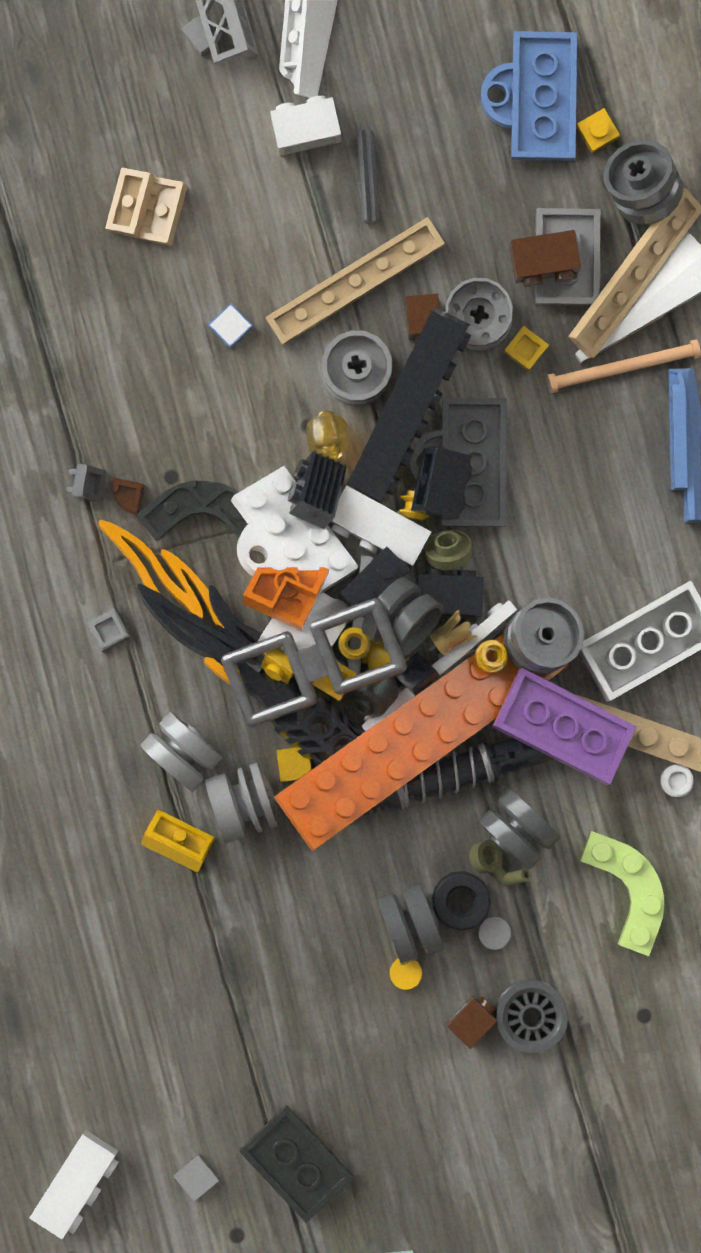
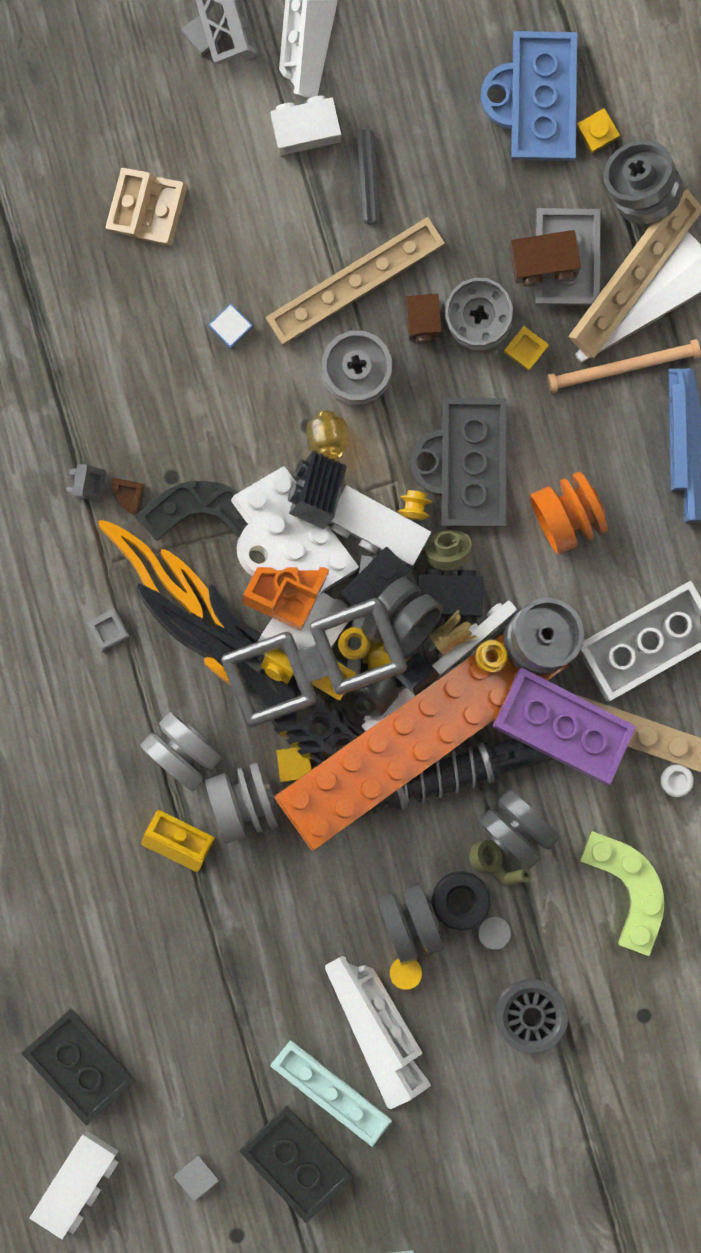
(78, 1066): none -> pearl dark grey plate
(331, 1093): none -> light aqua tile
(379, 1031): none -> white wedge
(408, 404): black brick -> none
(441, 483): black brick -> none
(472, 1020): reddish brown brick -> none
(569, 512): none -> orange wheel

